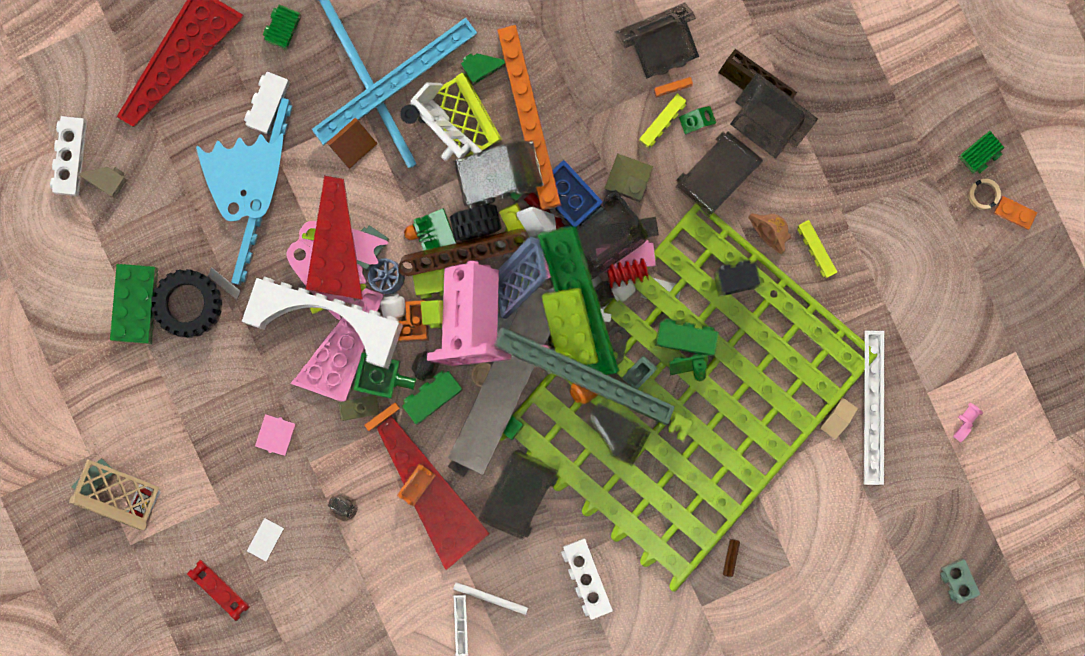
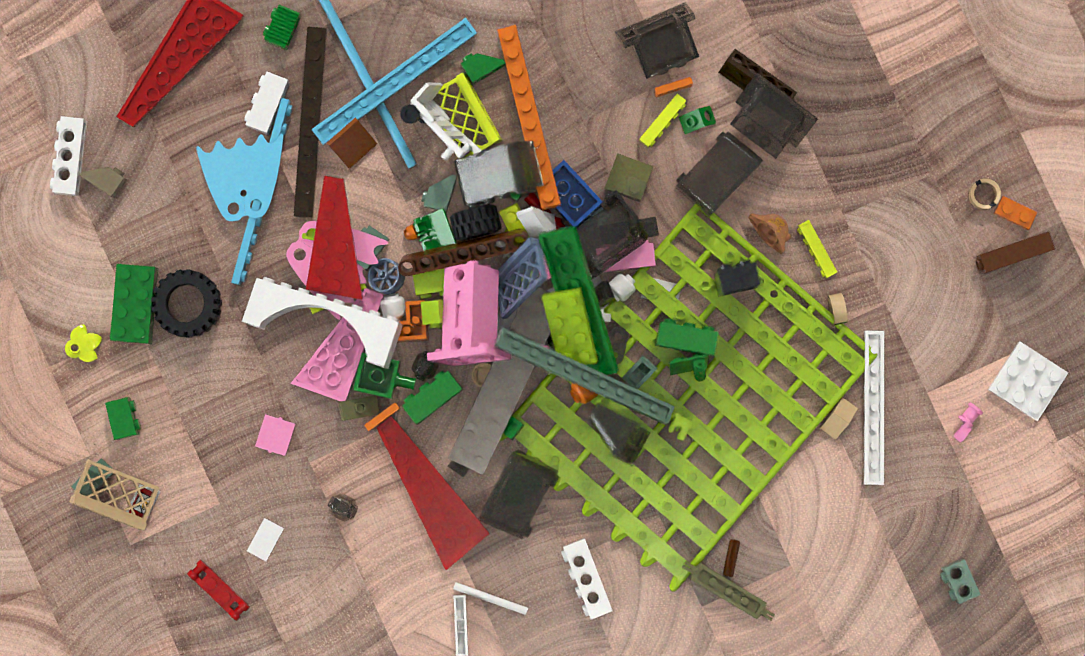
(85, 342): none -> neon yellow plate
(122, 418): none -> green brick
(224, 283): white sticker -> none
(309, 119): none -> dark brown plate
(416, 485): orange hinge -> none
(439, 194): none -> sand green slope
(627, 272): red piece -> none
(728, 590): none -> olive plate
(838, 308): none -> tan piece
(981, 152): green brick -> none
(1015, 252): none -> reddish brown slope
(1028, 381): none -> white plate

